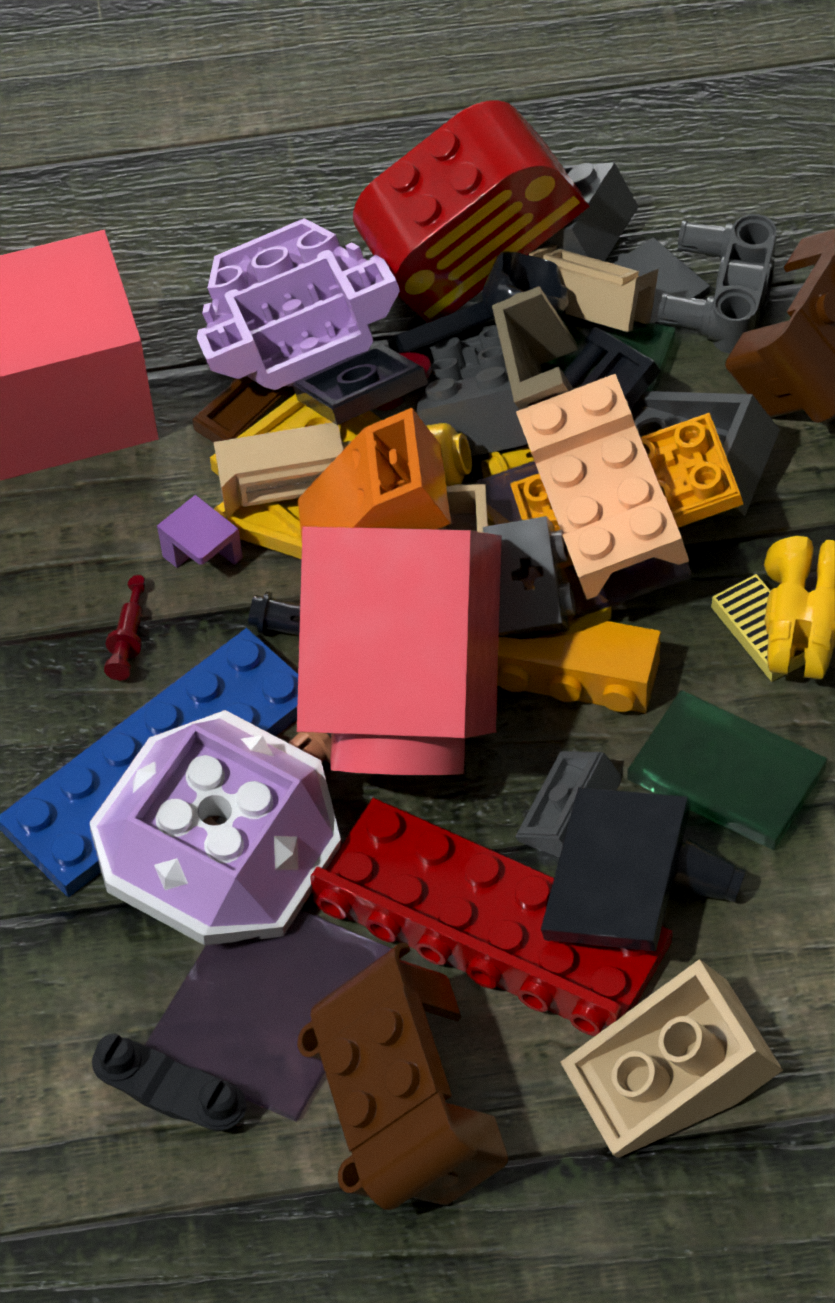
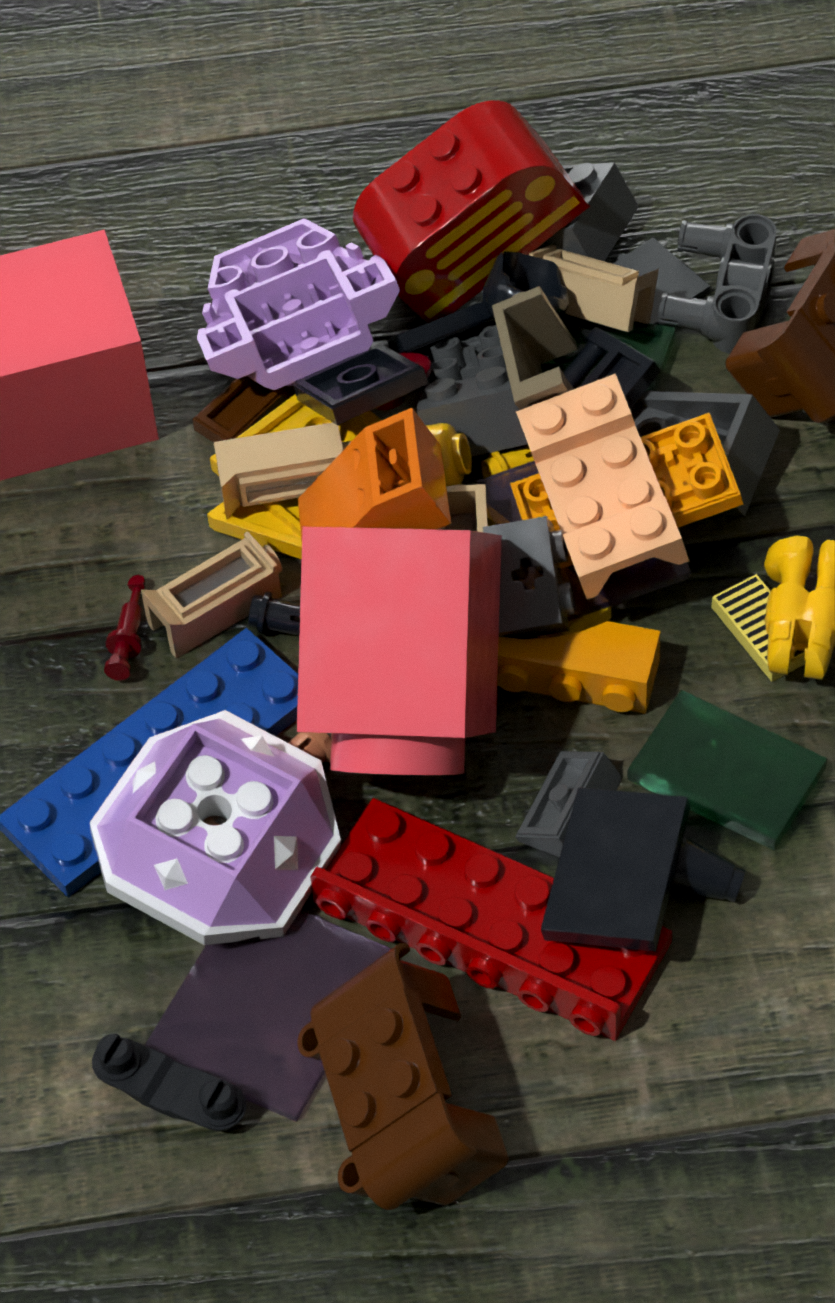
(198, 534): medium lavender panel -> none
(213, 594): none -> tan window
(671, 1061): tan slope -> none

